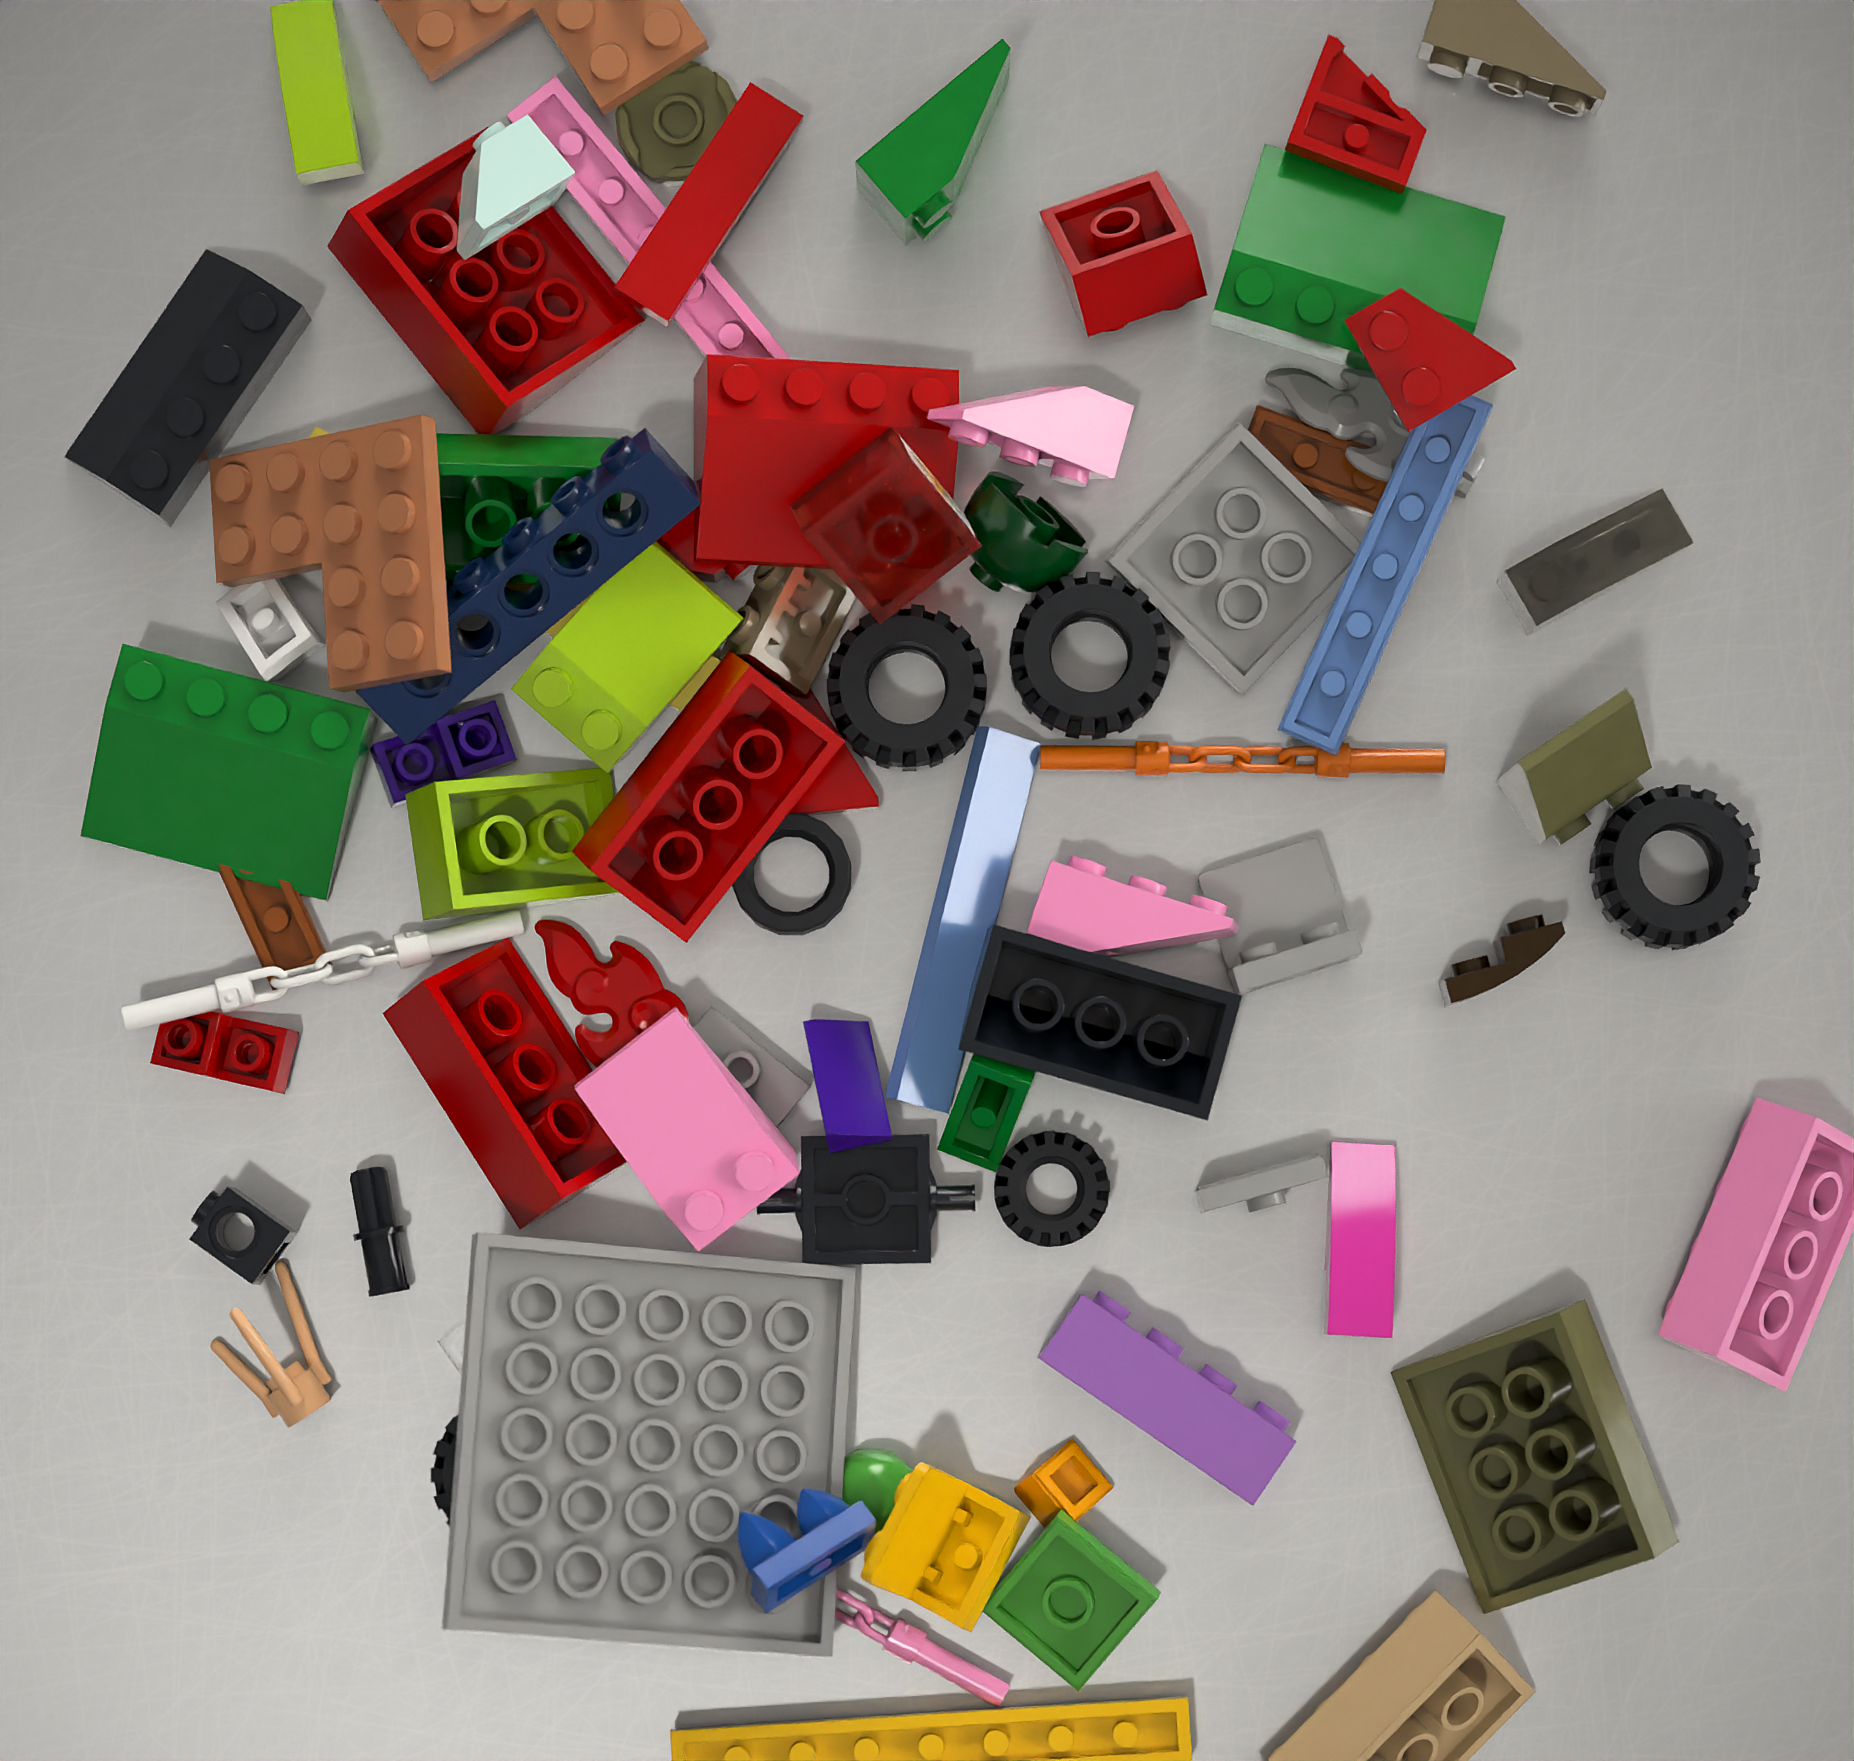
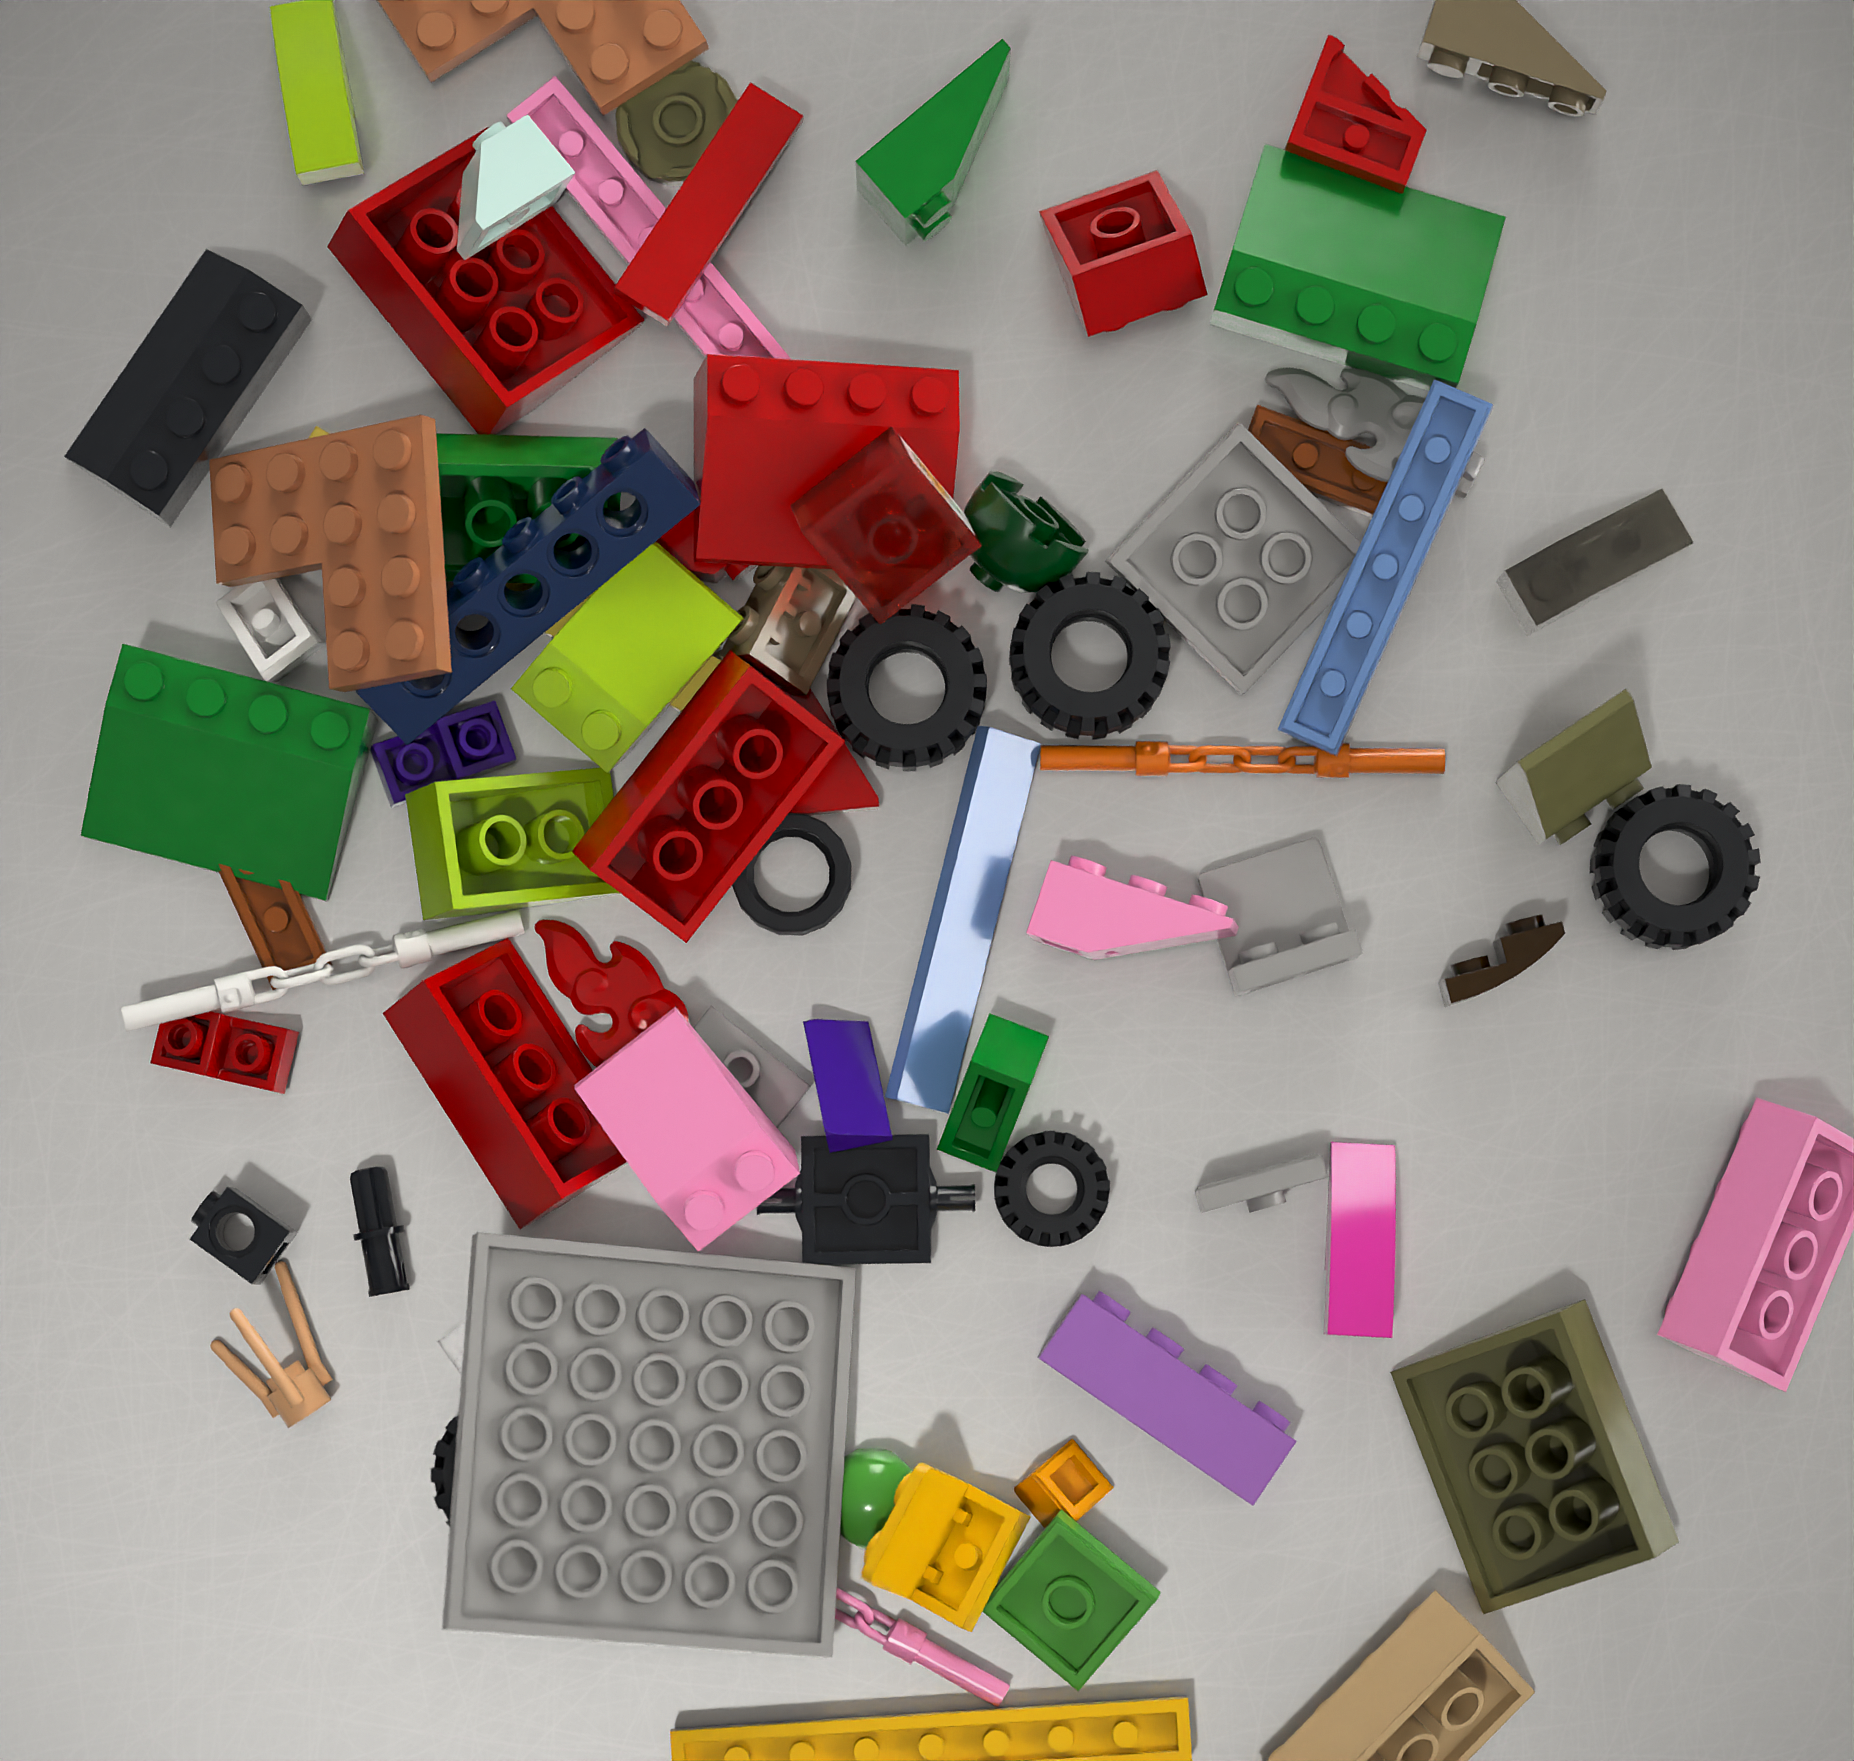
(787, 1566): blue tile -> none
(1058, 426): slope -> none
(1098, 1022): black slope -> none
(1422, 356): red wing -> none

